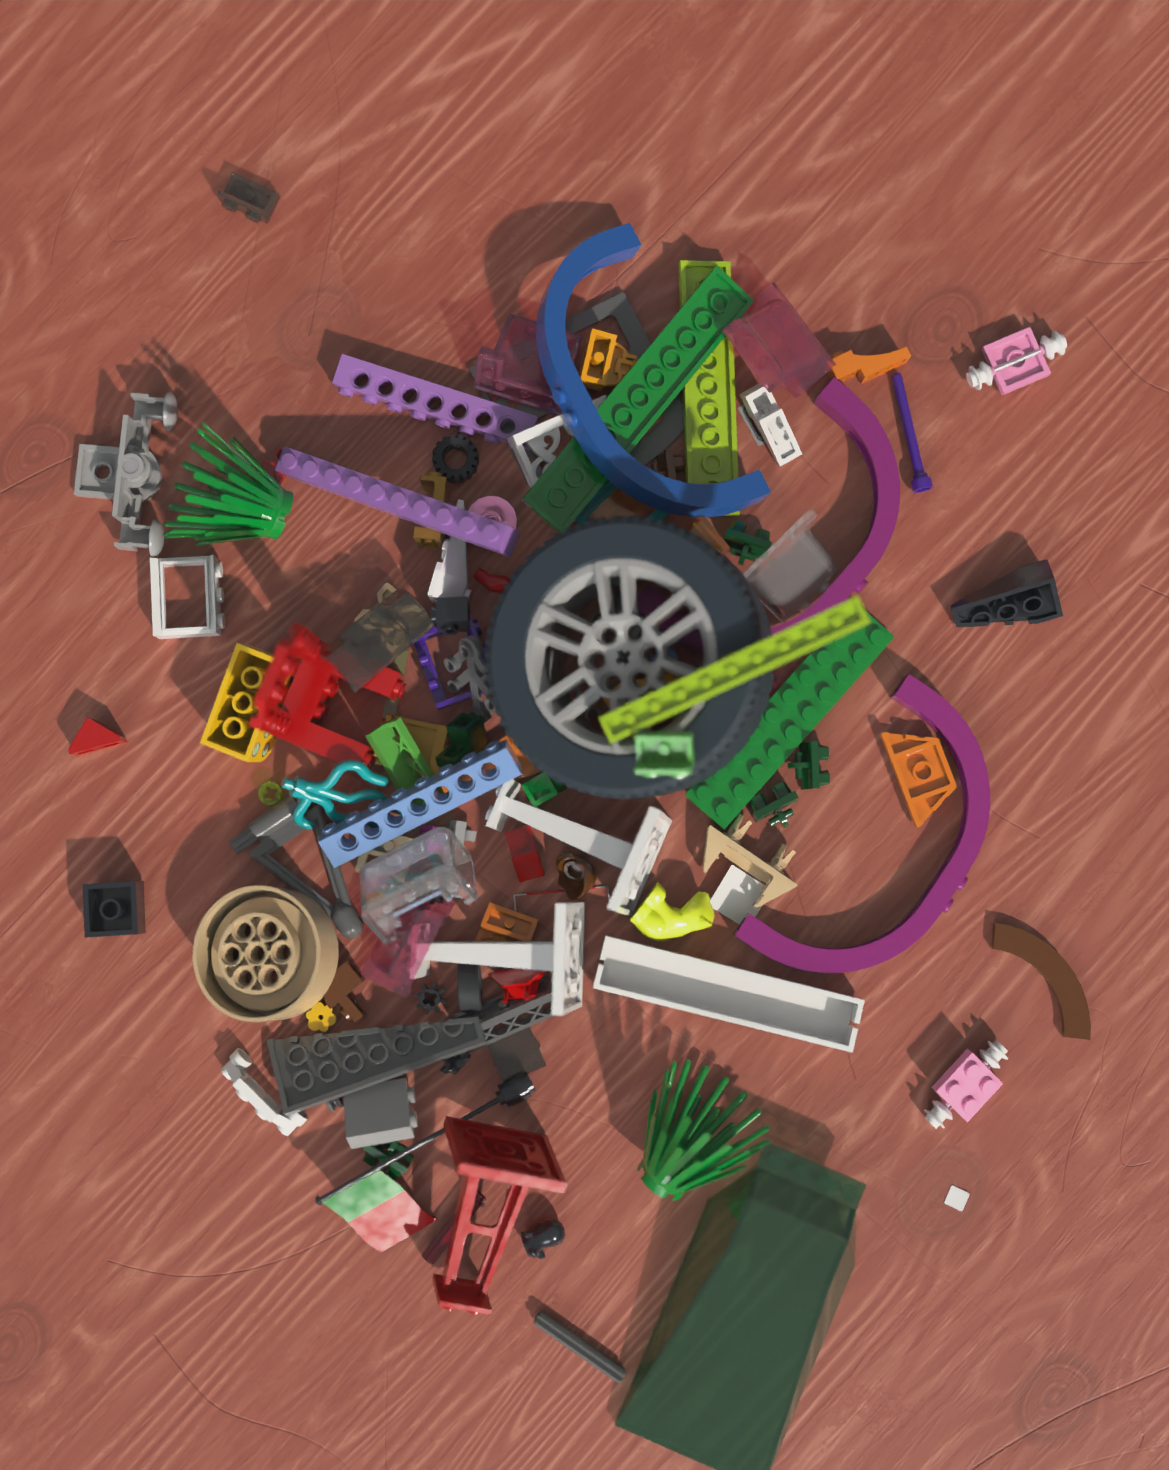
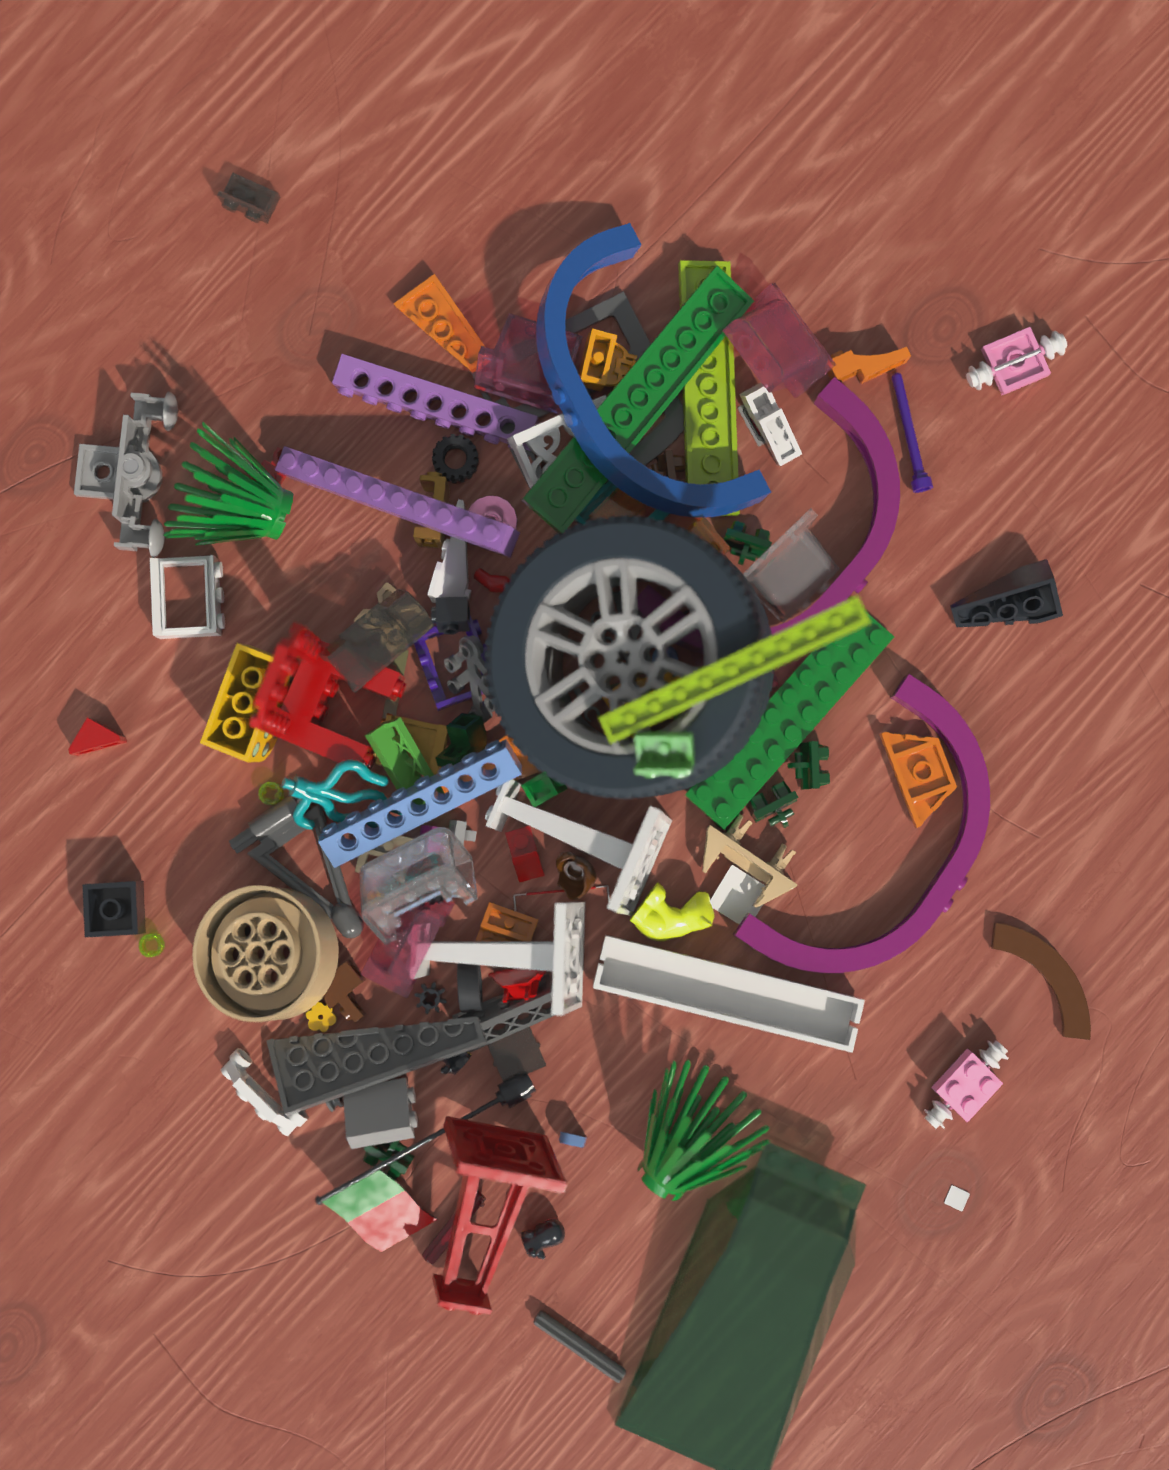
(152, 953): none -> clear neon green bush
(441, 319): none -> orange wing
(572, 1139): none -> medium blue tile

